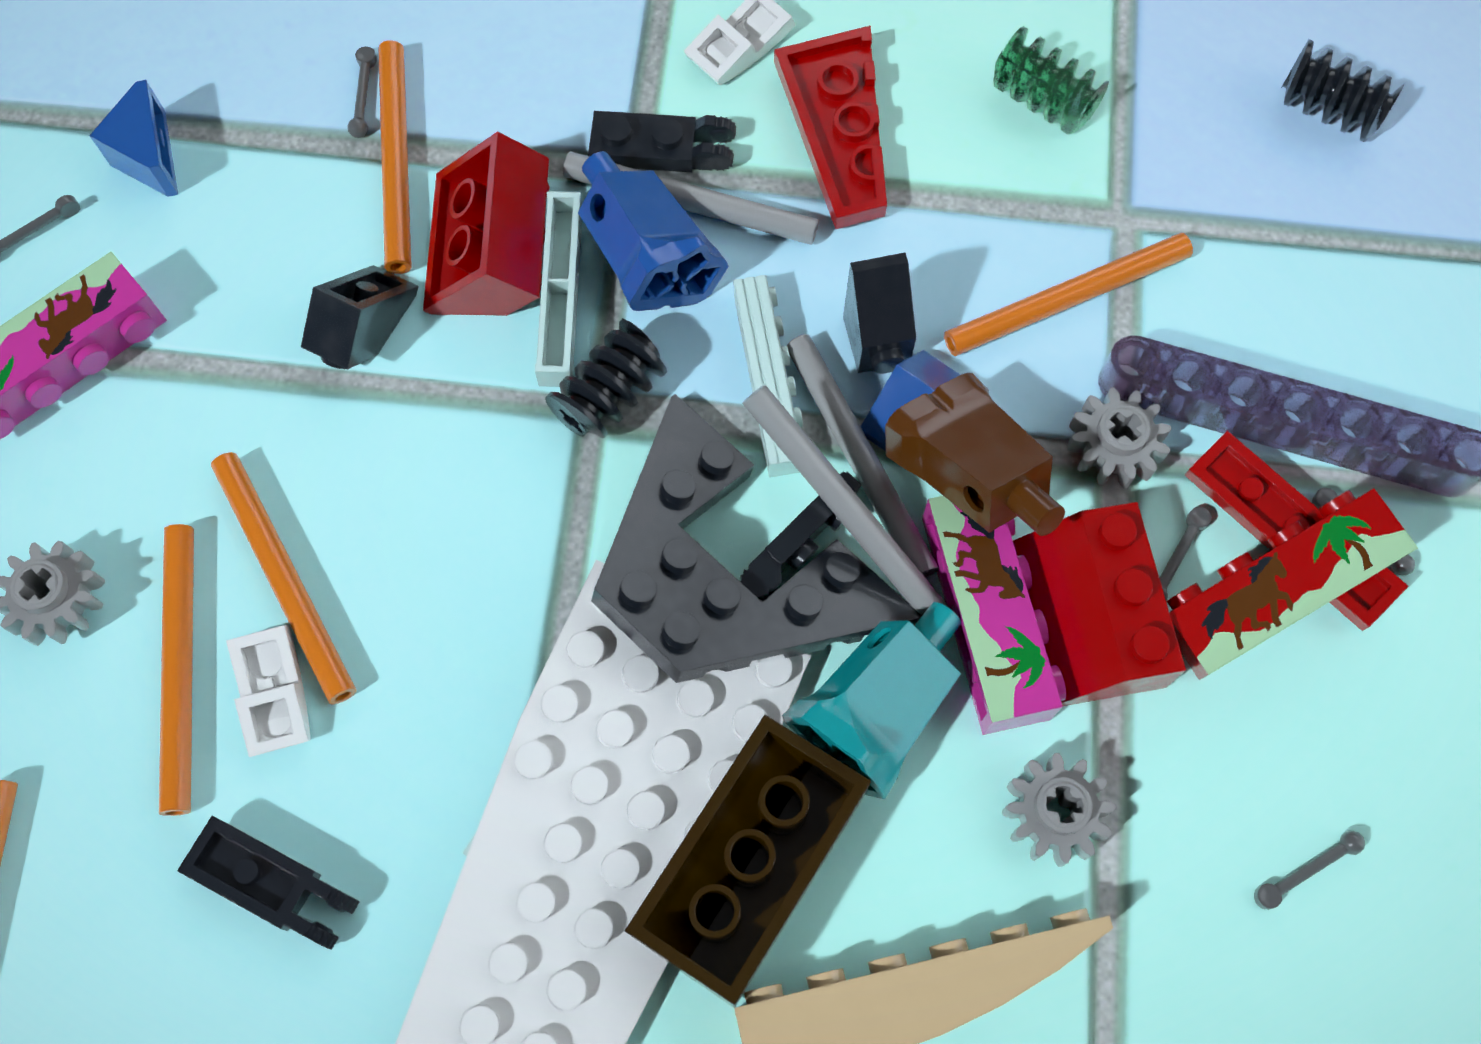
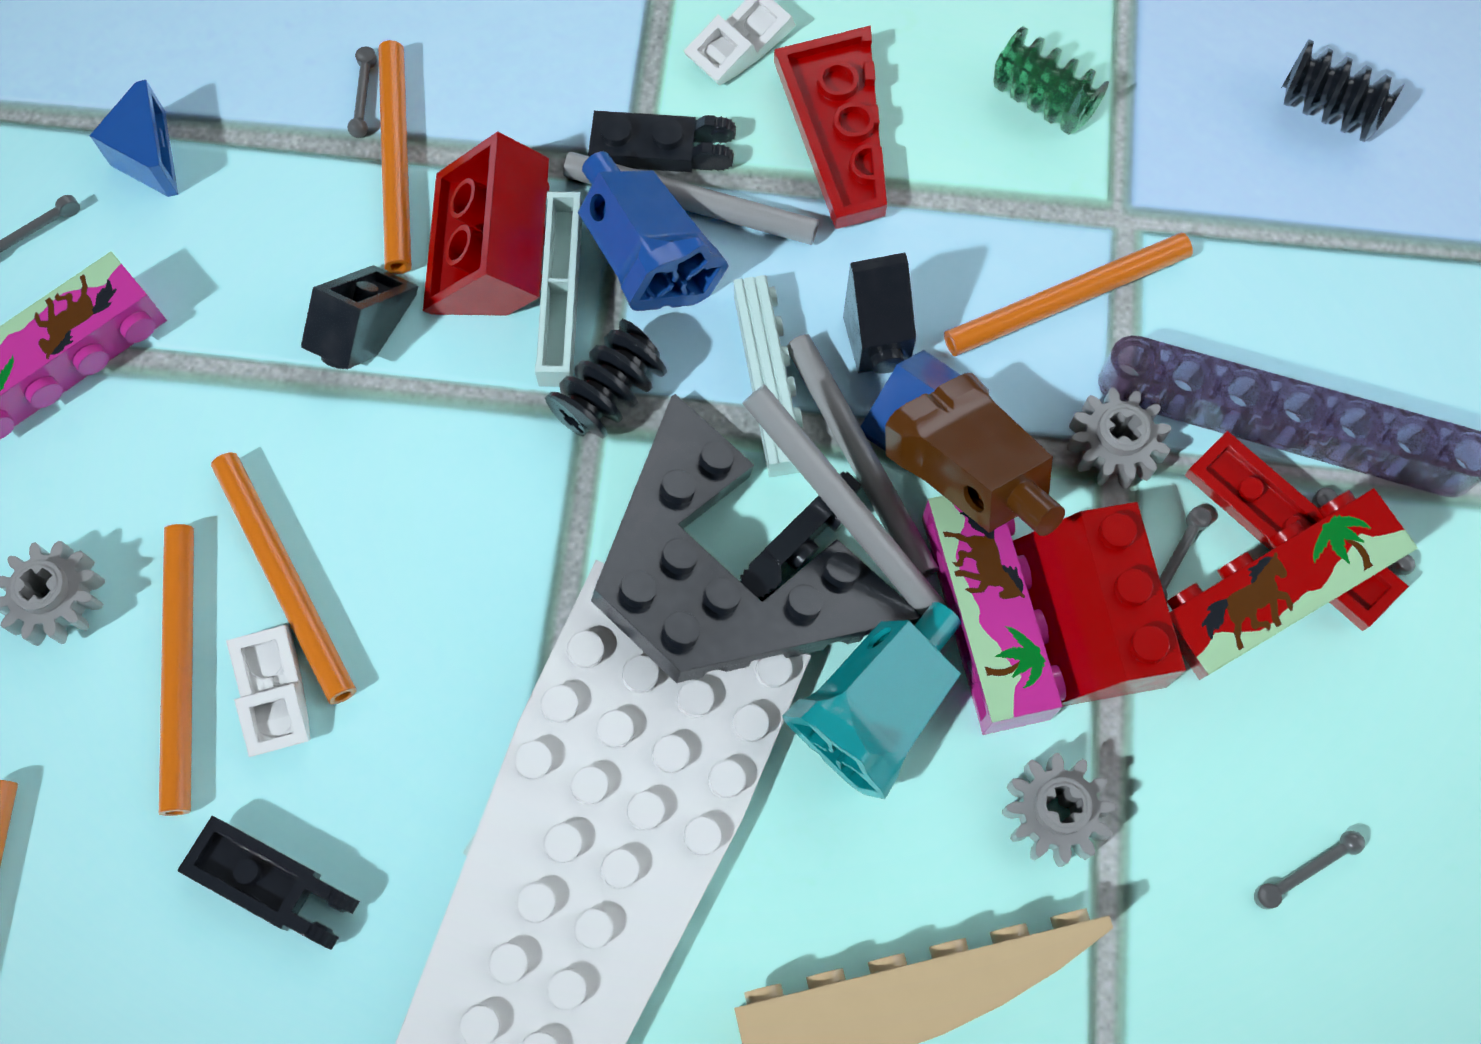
(748, 860): dark brown slope -> none

